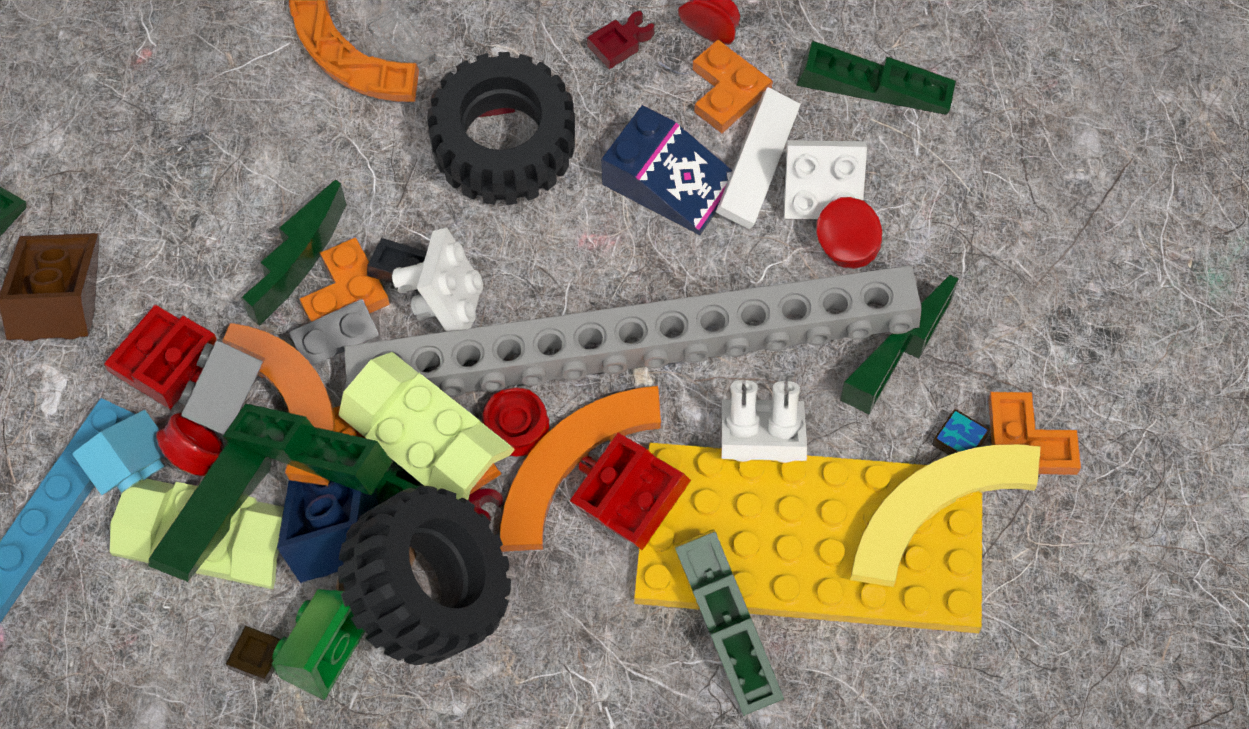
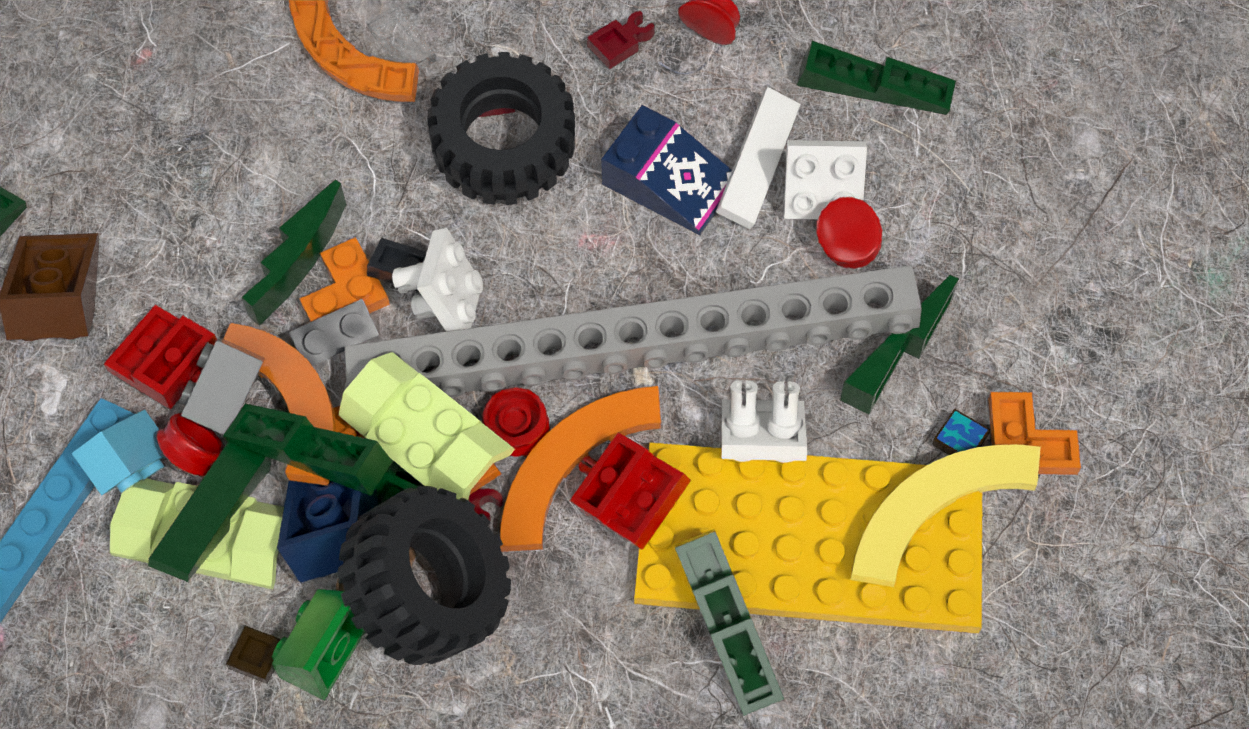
(735, 85): orange plate -> none

